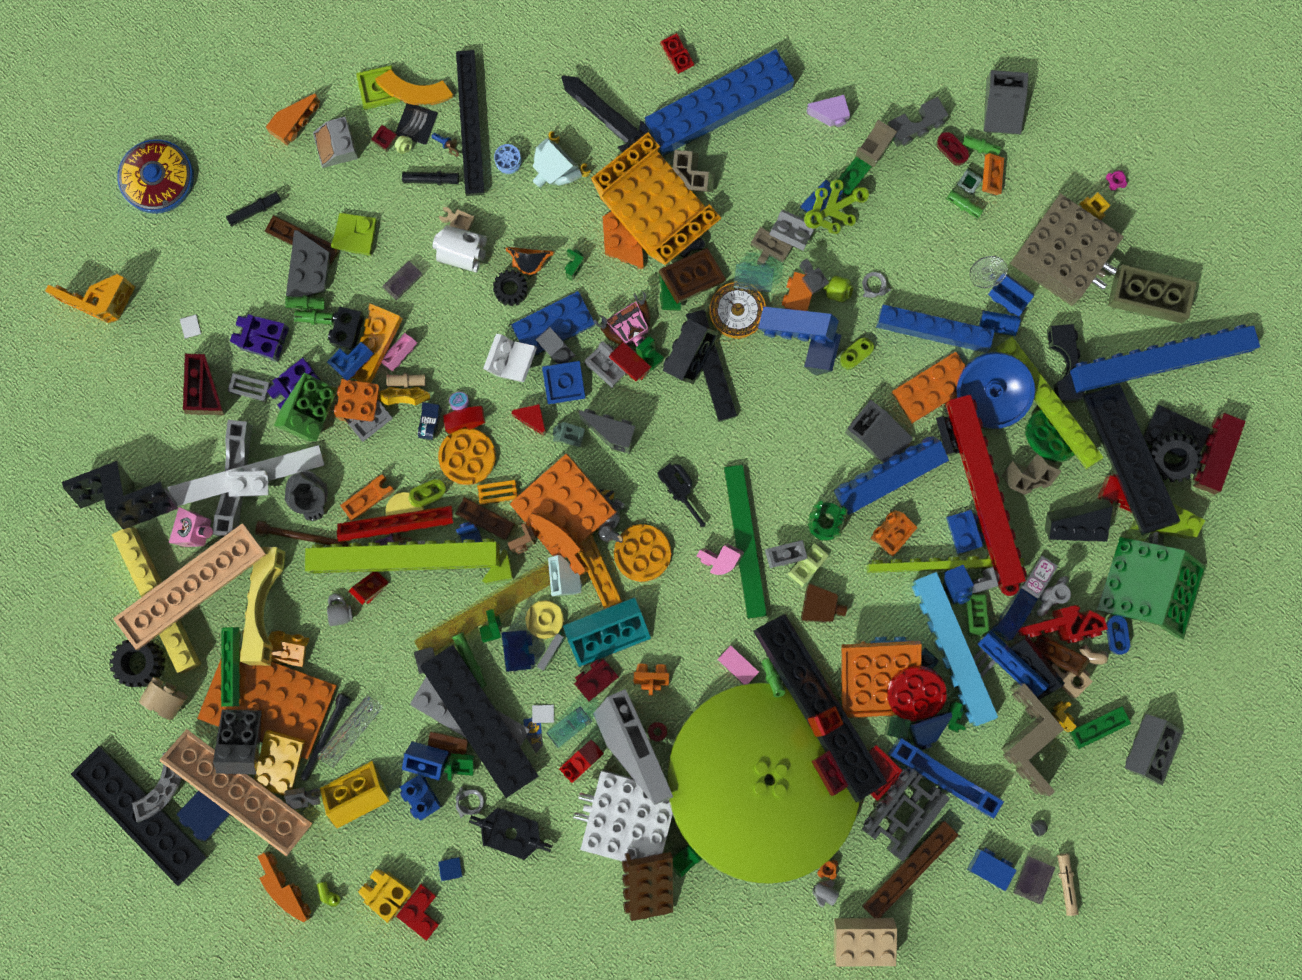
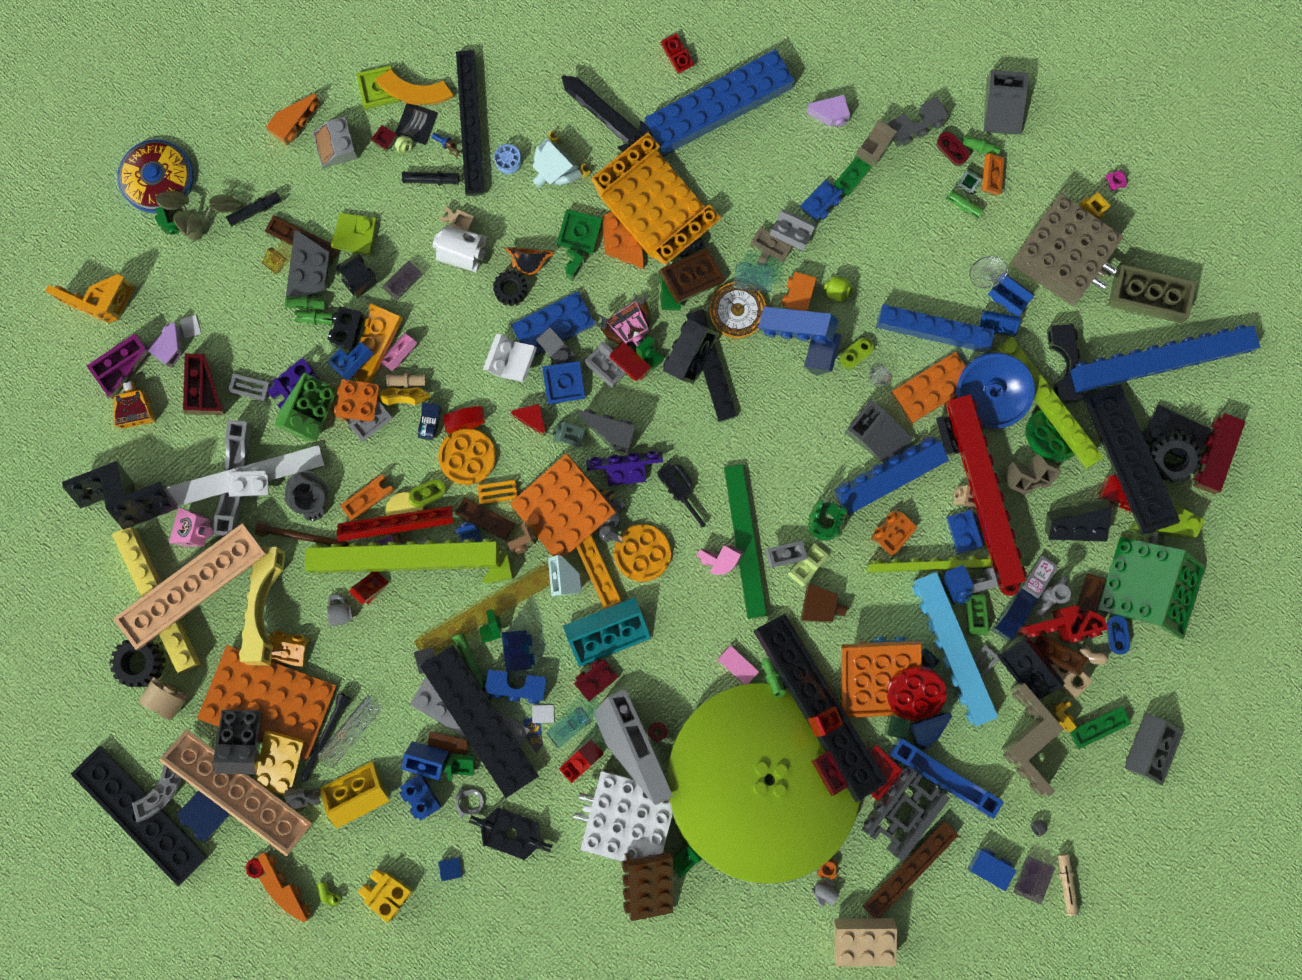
(118, 364): none -> magenta wedge
(132, 408): none -> torso
(163, 220): none -> green bracket
(168, 346): none -> lavender slope
(192, 223): none -> olive plant
(230, 666): green plate -> none
(253, 335): dark purple hips -> none
(254, 868): none -> red plate
(273, 260): none -> clear yellow plate
(356, 276): none -> black brick
(414, 913): red plate -> none
(458, 401): tile -> none
(498, 685): none -> blue arch
(544, 619): light yellow tile -> none
(550, 652): light grey tile -> none
(554, 535): orange slope -> none
(579, 232): none -> green plate
(625, 469): none -> dark purple bracket
(651, 681): orange hips -> none
(686, 165): dark tan brick -> none
(814, 278): dark grey plate -> none
(832, 207): lime plant -> none
(879, 375): none -> clear cone
(883, 290): light grey piece -> none
(956, 711): green bracket -> none
(963, 496): none -> tan bracket
(1012, 663): blue tile -> none
(1091, 593): none -> reddish brown tile

